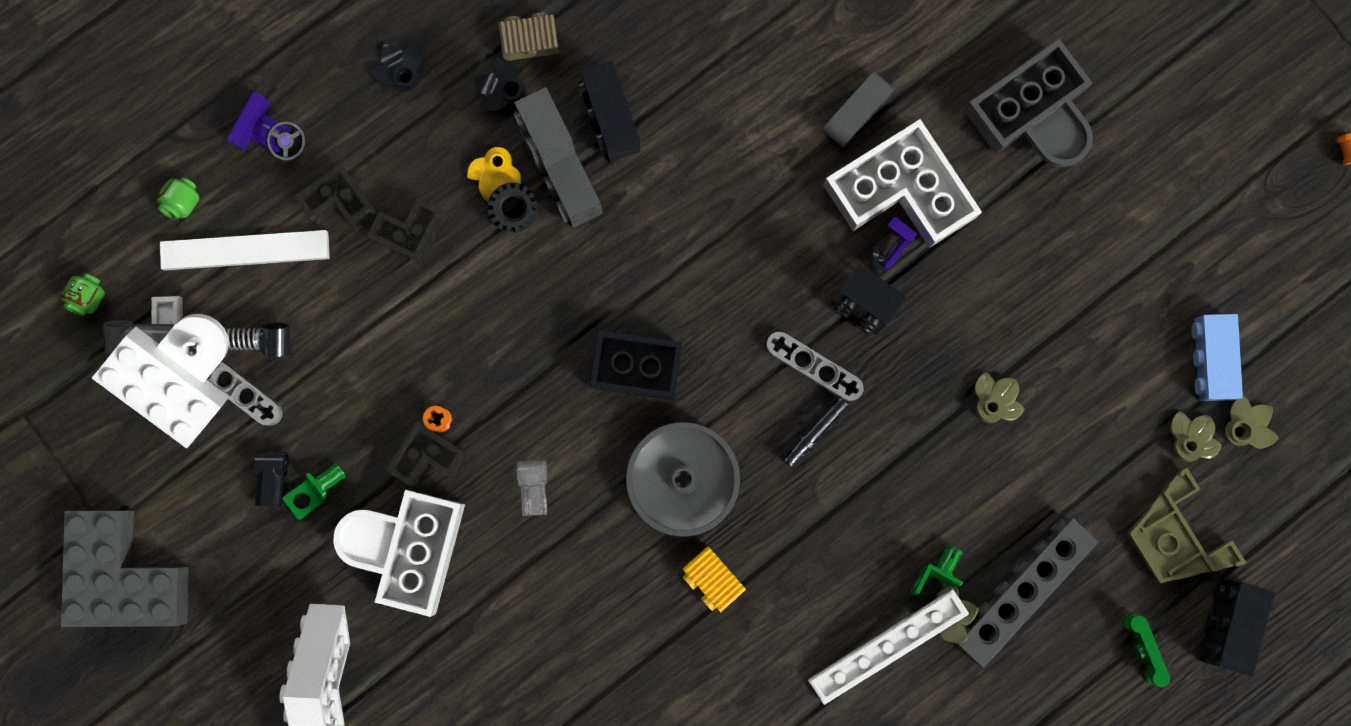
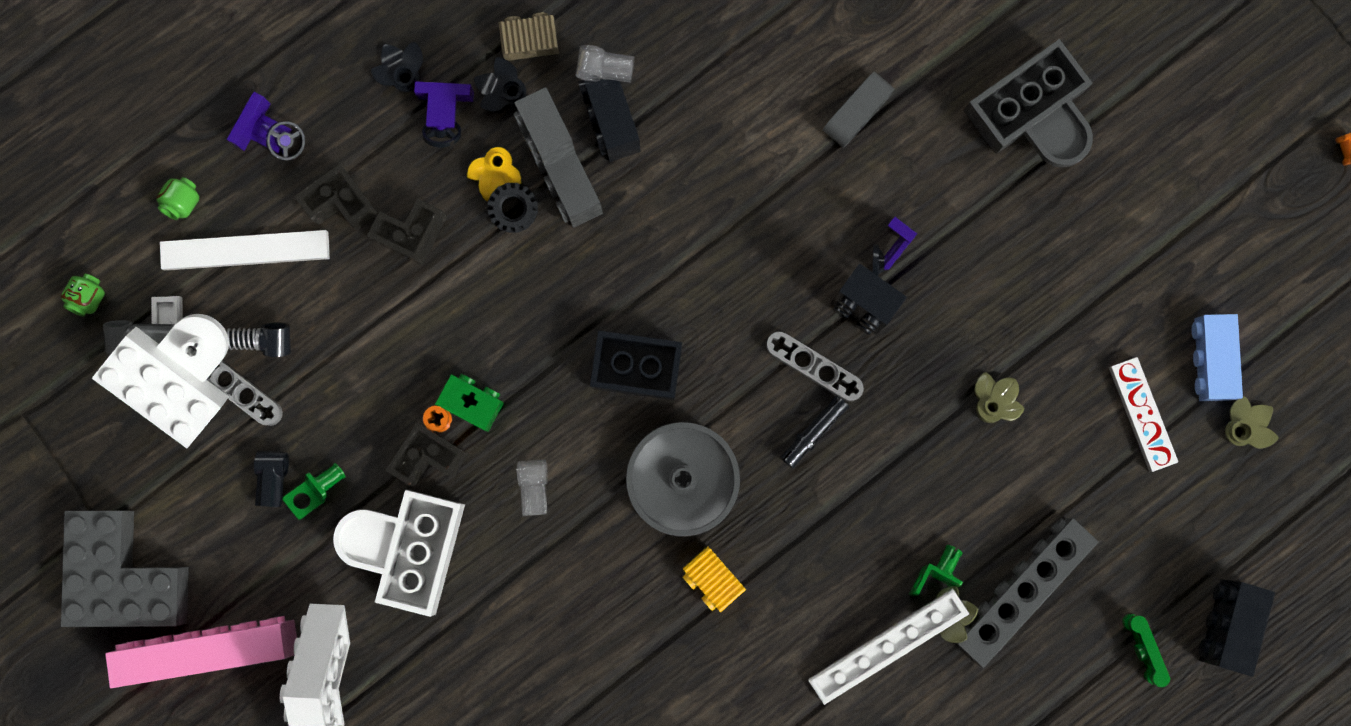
(198, 653): none -> bright pink brick
(442, 109): none -> dark purple piece
(453, 399): none -> green brick
(598, 64): none -> clear piece
(906, 171): white brick -> none
(1143, 414): none -> white tile
(1168, 542): olive wing -> none
(1195, 433): olive plate -> none

